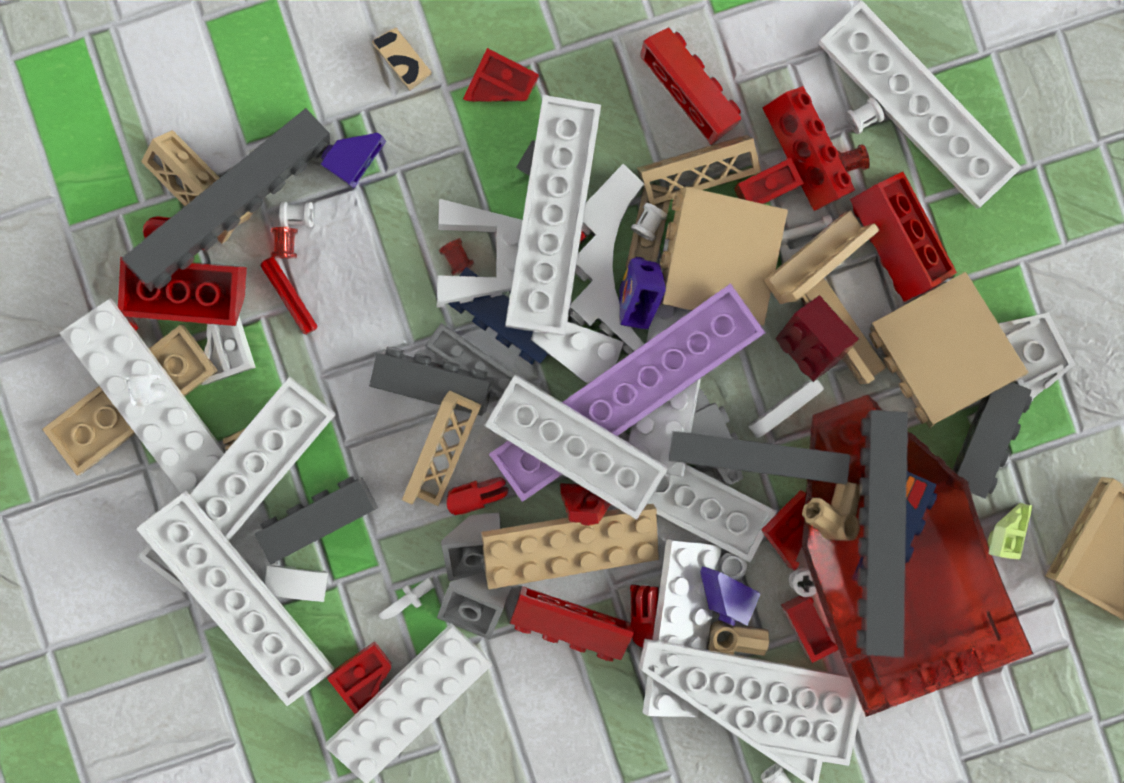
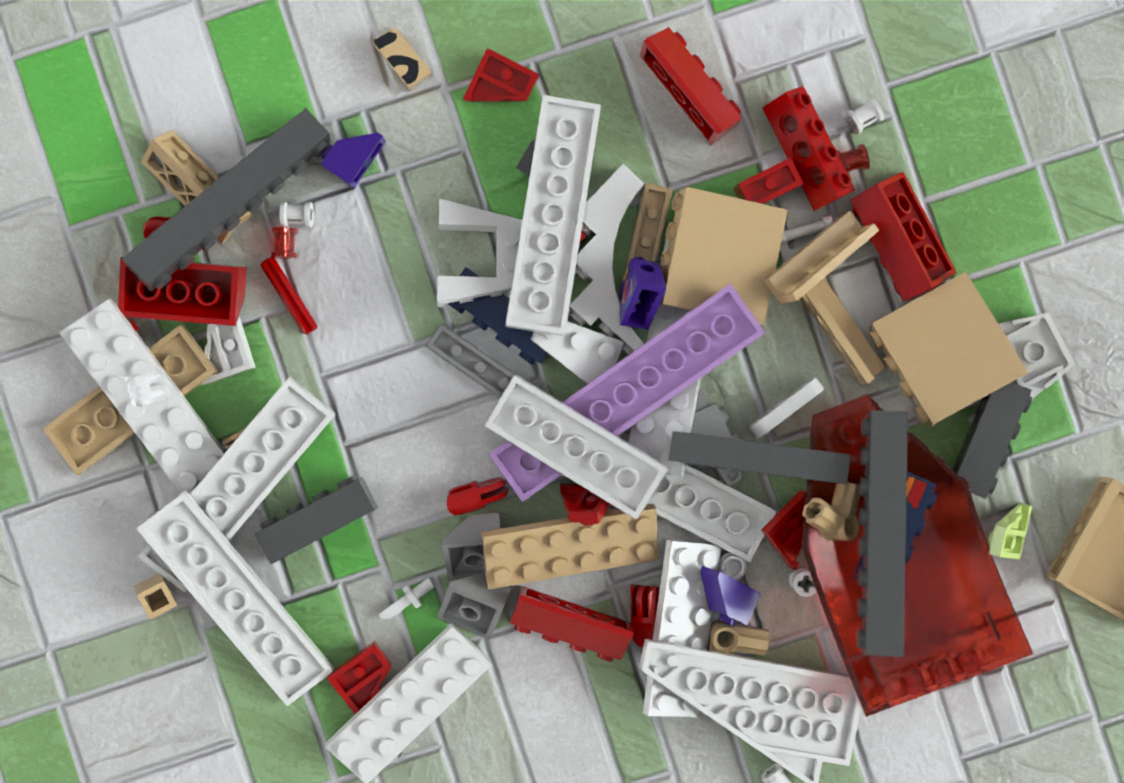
(155, 596): none -> tan brick
(296, 583): white slope -> none
(429, 380): dark grey brick -> none
(432, 443): tan fence -> none
(456, 256): clear red bush -> none
(649, 221): white bush -> none
(699, 158): tan fence -> none
(808, 628): red panel -> none
(816, 338): dark red brick -> none
(919, 105): white plate -> none

